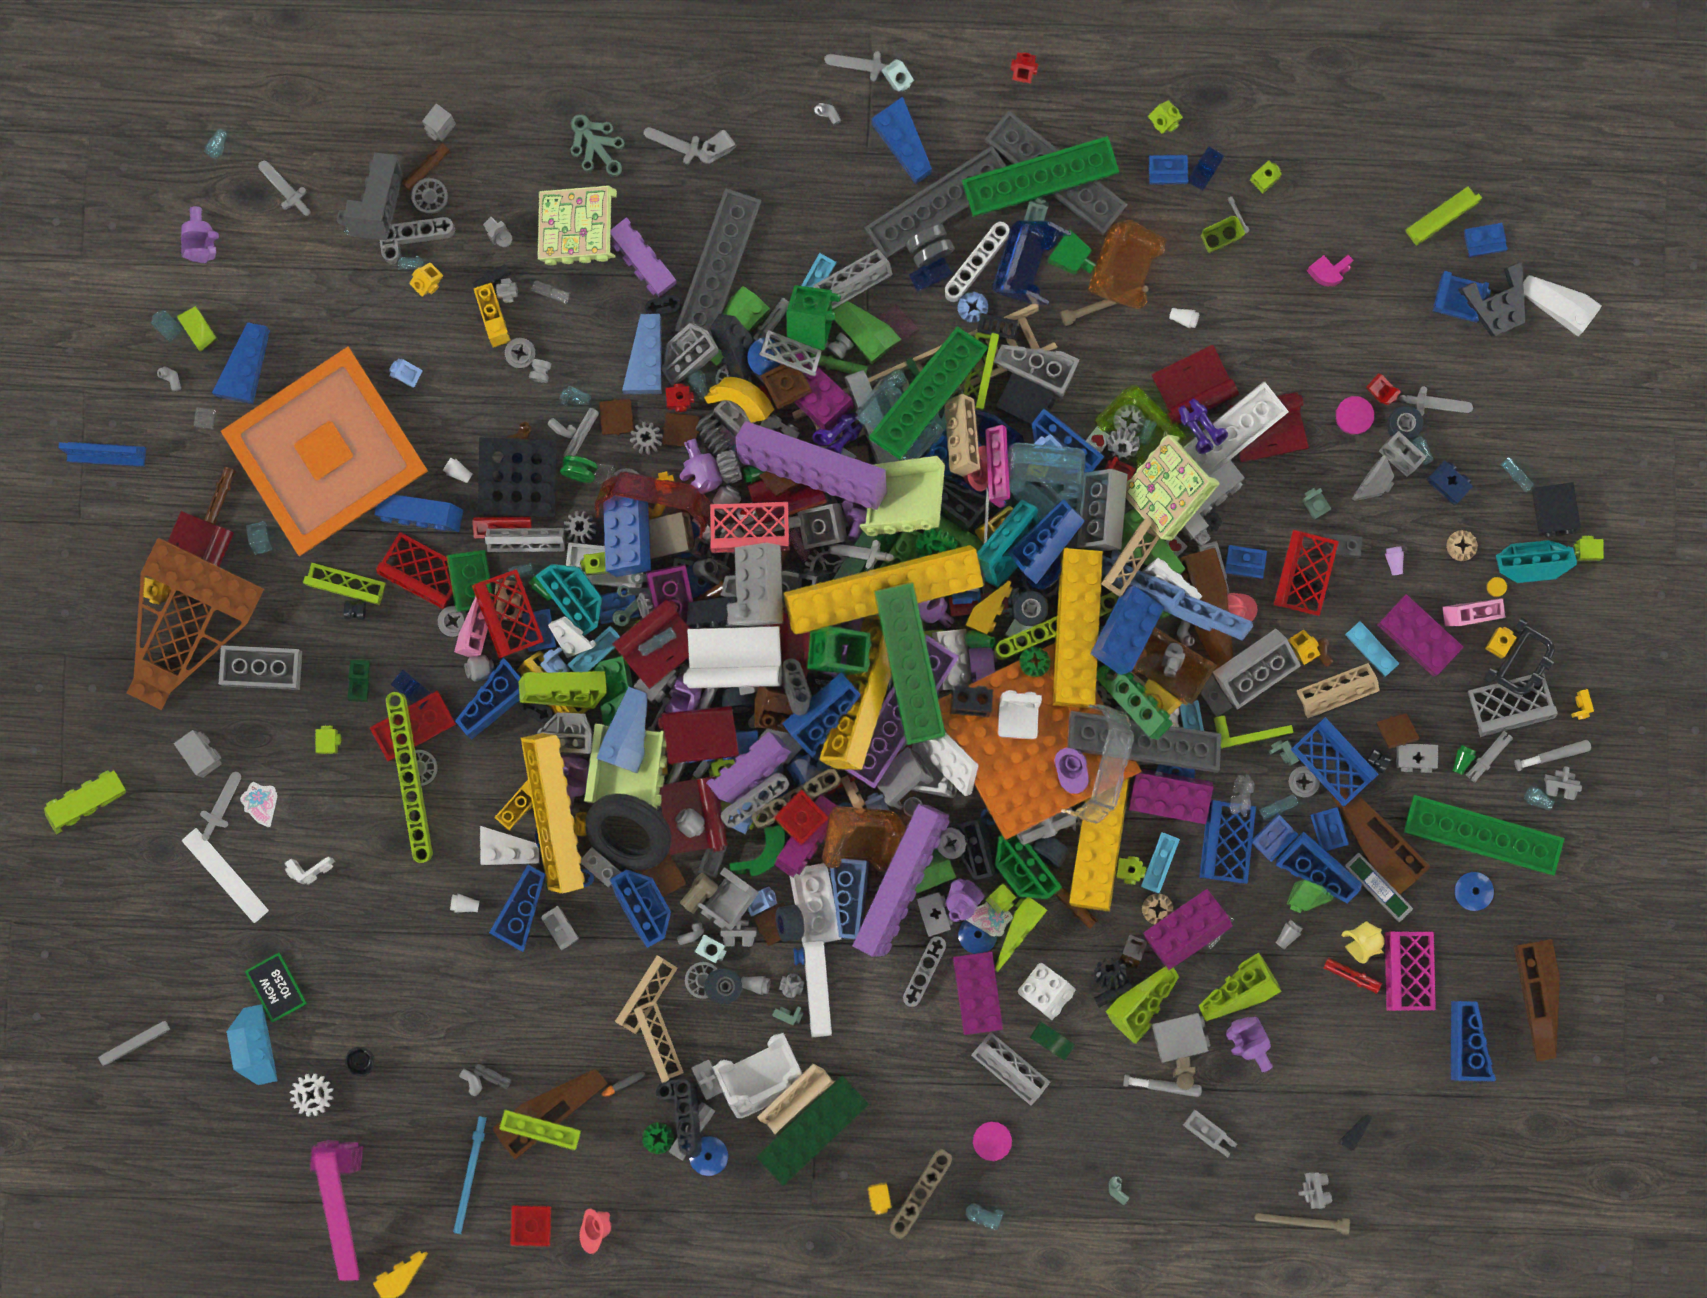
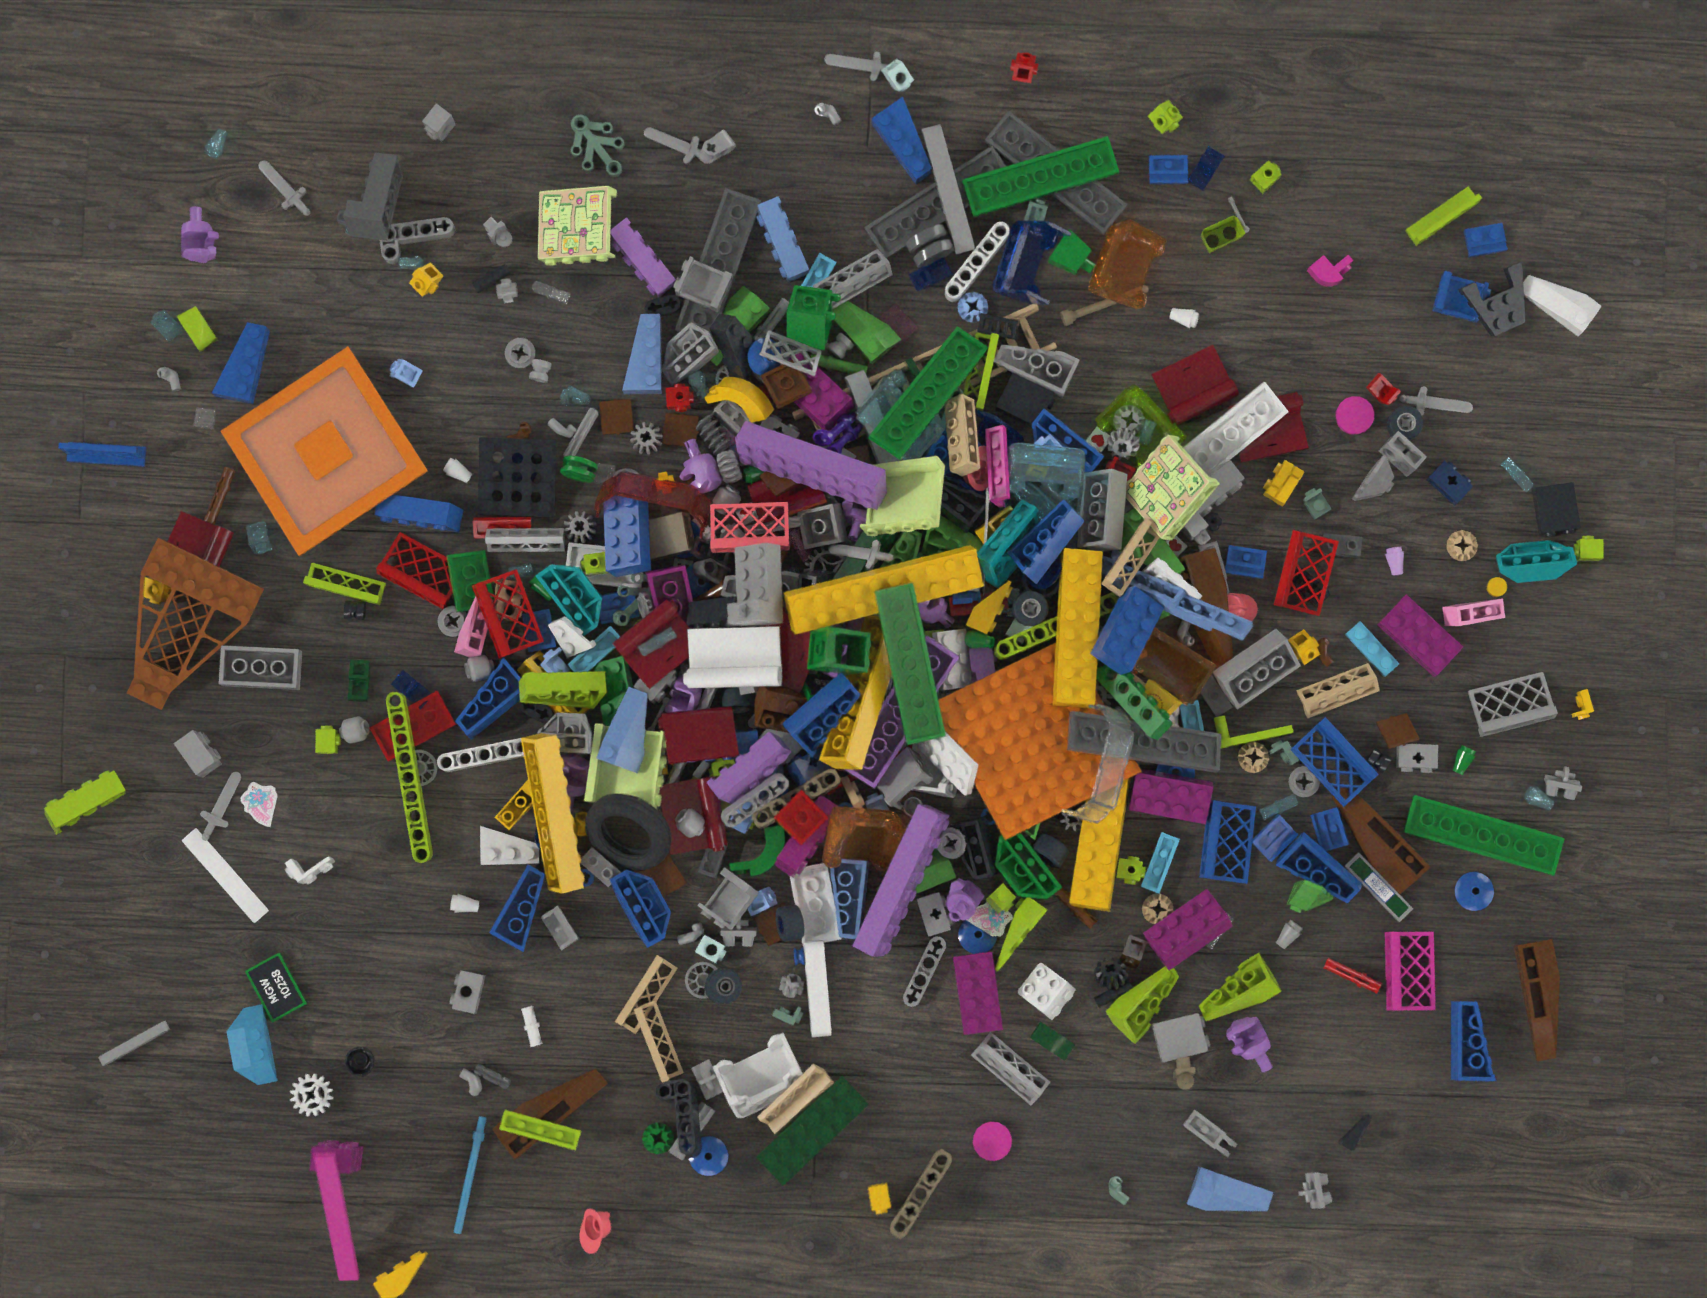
(354, 729): none -> light grey head
(422, 169): reddish brown pin -> none
(429, 196): light grey wheel -> none
(471, 1003): none -> light grey brick
(475, 755): none -> white beam
(492, 315): yellow slope -> none
(531, 1026): none -> white pin
(531, 1225): red tile -> none
(622, 1084): dark grey piece -> none
(656, 512): yellow arm -> none
(701, 889): dark tan piece -> none
(703, 284): none -> light grey panel
(756, 984): light grey cone -> none
(782, 239): none -> medium blue wedge
(796, 686): dark grey beam -> none
(936, 542): green gear -> none
(948, 189): none -> light grey beam
(972, 706): black brick -> none
(976, 1214): clear light blue leg -> none
(1018, 715): white bracket -> none
(1030, 668): green gear -> none
(1047, 828): light grey piece -> none
(1072, 770): medium lavender piece -> none
(1160, 1085): light grey piece -> none
(1172, 659): light grey hips -> none
(1200, 415): dark purple piece -> none
(1221, 1193): none -> medium blue wedge
(1244, 788): clear hinge -> none
(1246, 763): none -> tan gear
(1283, 483): none -> yellow brick
(1340, 1225): dark tan piece -> none
(1367, 942): light yellow helmet -> none
(1423, 446): clear light blue cone -> none
(1489, 756): light grey pin -> none
(1501, 642): yellow brick -> none
(1536, 679): black bar -> none
(1563, 752): light grey piece -> none

